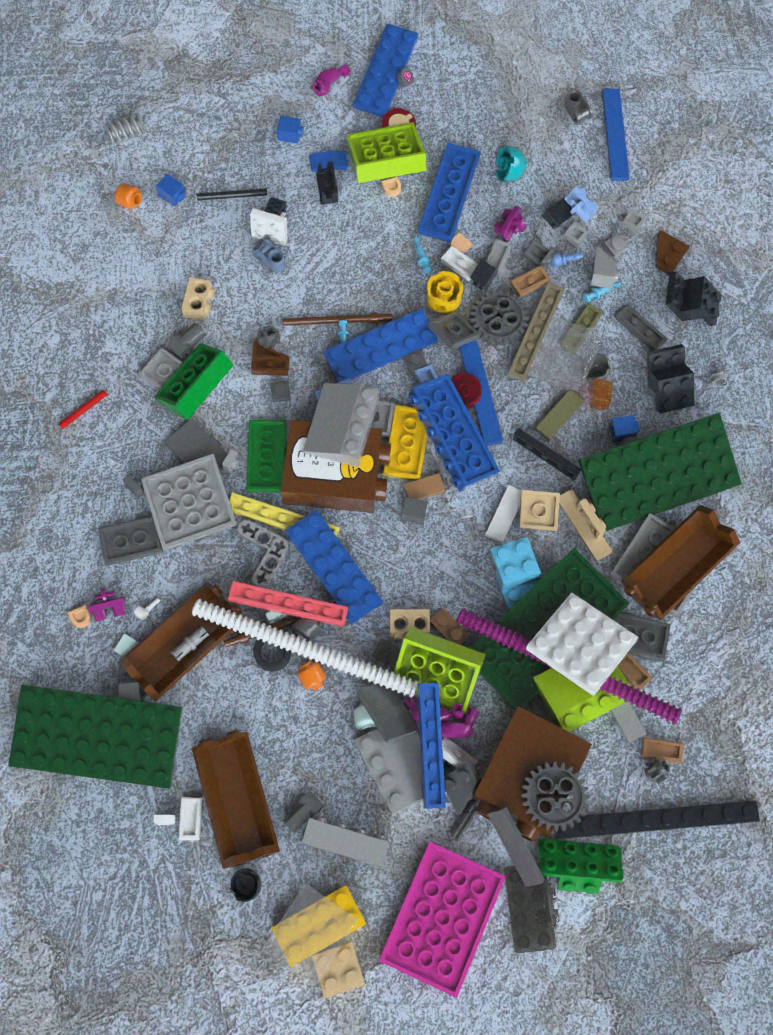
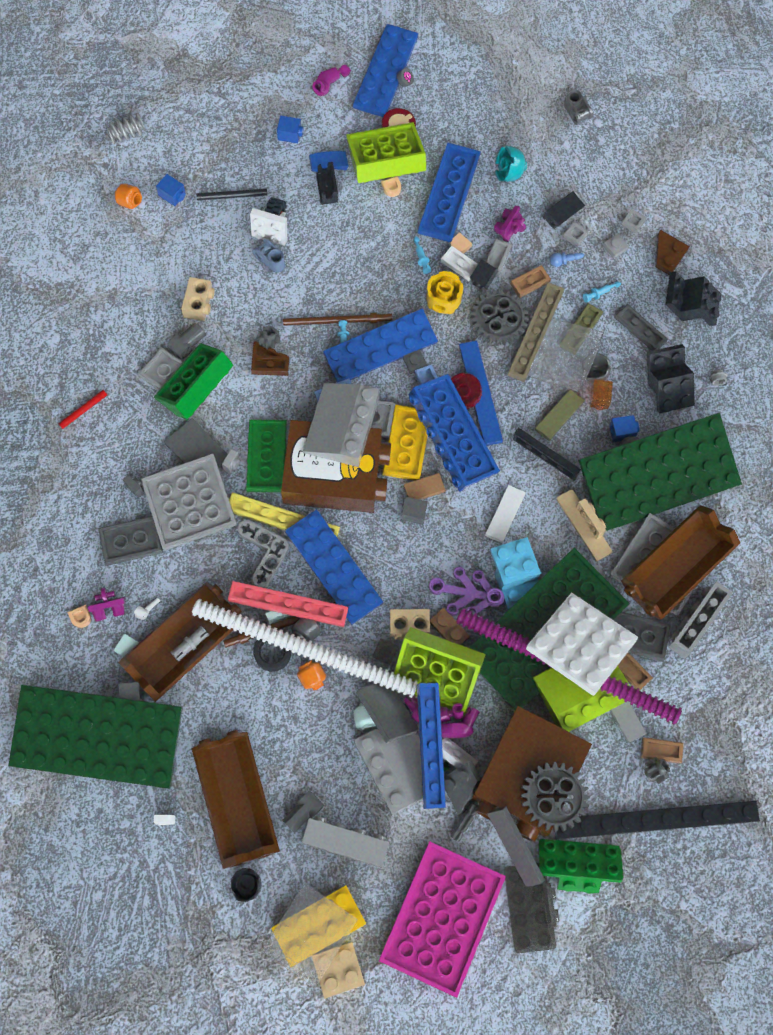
(190, 818): white tile -> none
(280, 391): dark grey plate -> none
(453, 330): dark grey plate -> none
(469, 592): none -> medium lavender plant
(538, 253): dark grey bracket -> none
(539, 510): tan plate -> none
(581, 204): light blue hips -> none
(603, 270): light grey slope -> none
(615, 135): blue tile -> none
(700, 620): none -> light grey brick

